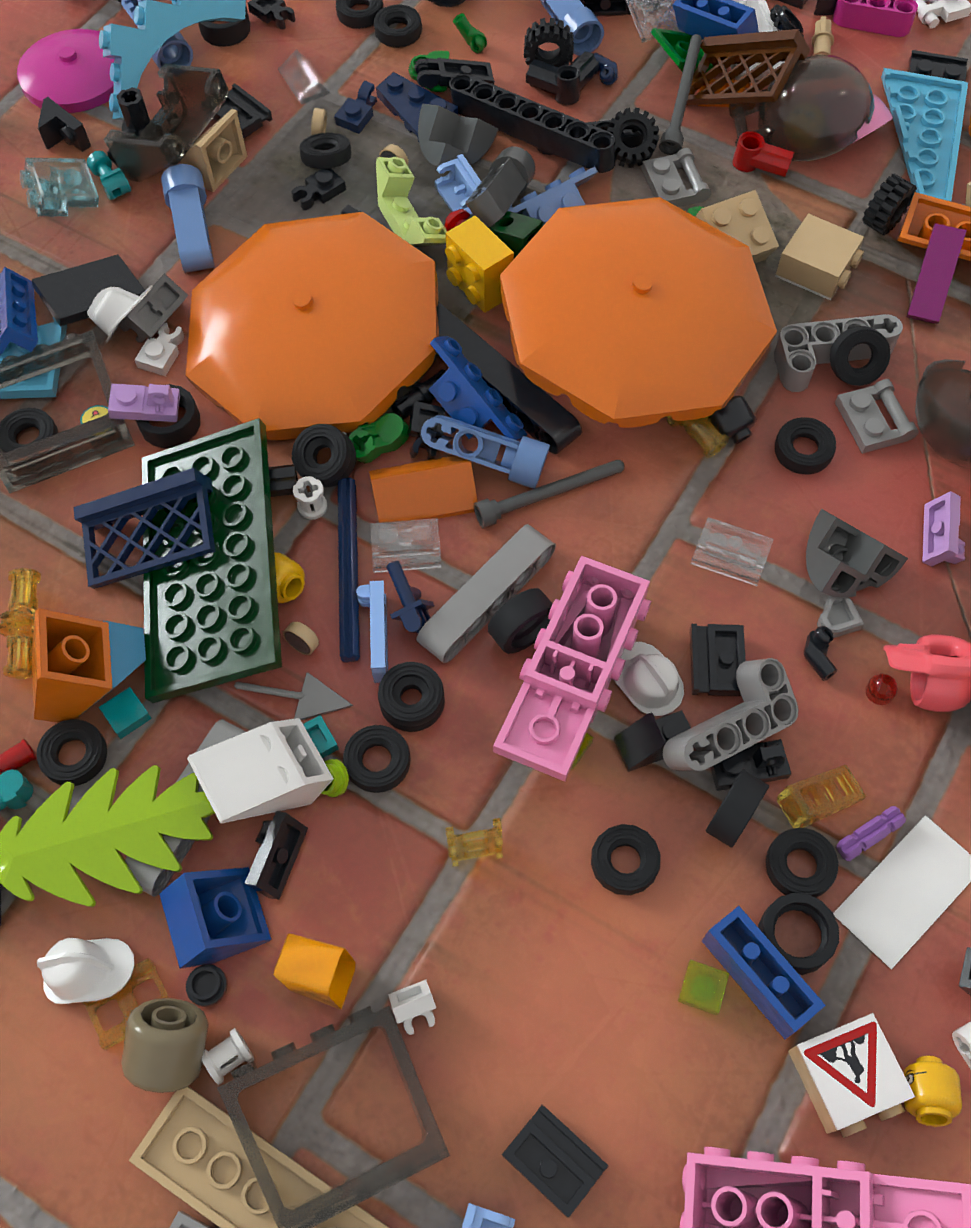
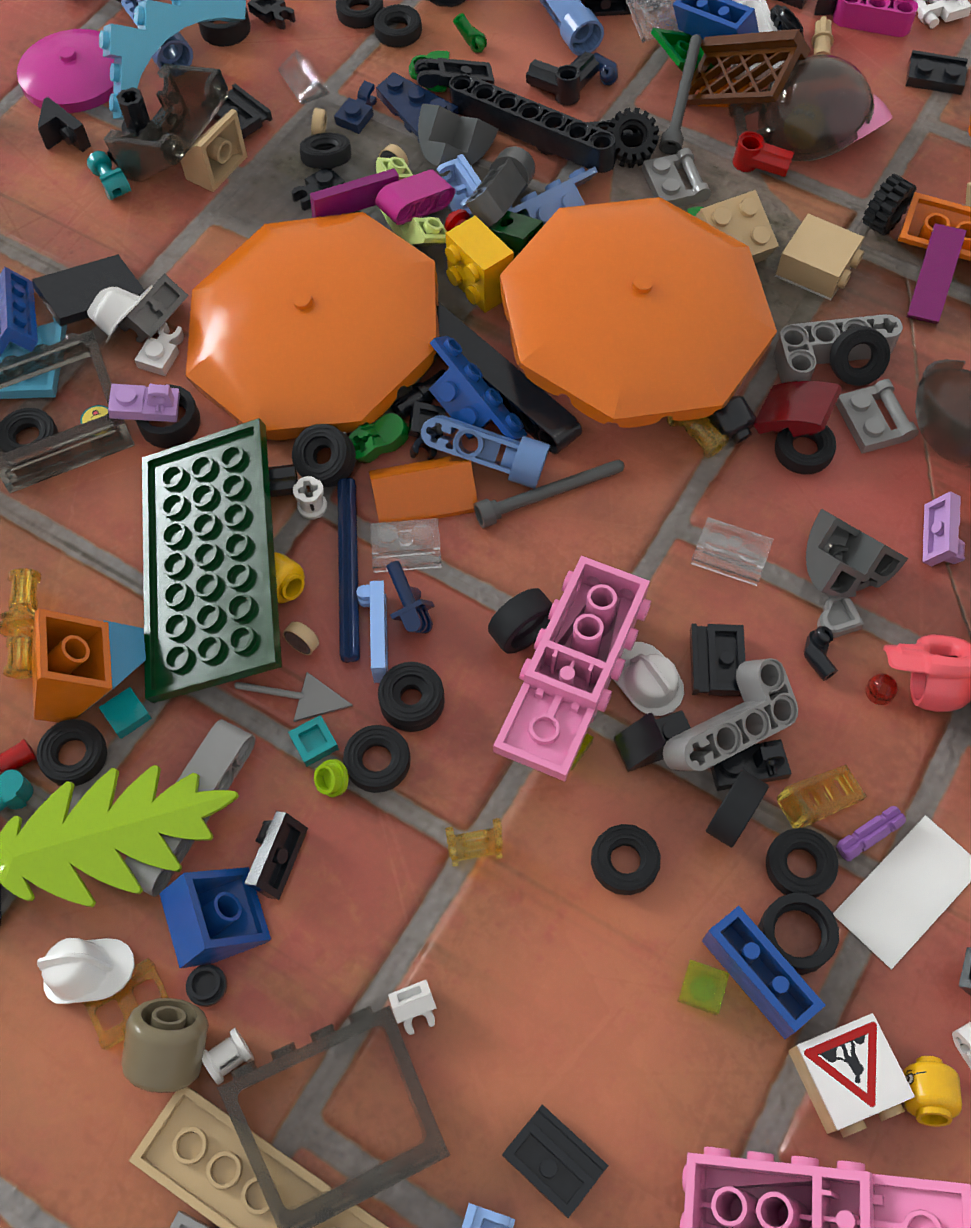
(57, 185): clear light blue plate -> none
(146, 501): dark blue fence -> none
(185, 197): medium blue beam -> none
(261, 771): white slope -> none
(315, 969): light orange piece -> none
(350, 195): none -> magenta tile
(415, 196): none -> dark pink beam
(485, 593): light grey beam -> none
(549, 33): black tyre -> none
(799, 406): none -> dark red slope
(928, 126): medium azure wing -> none

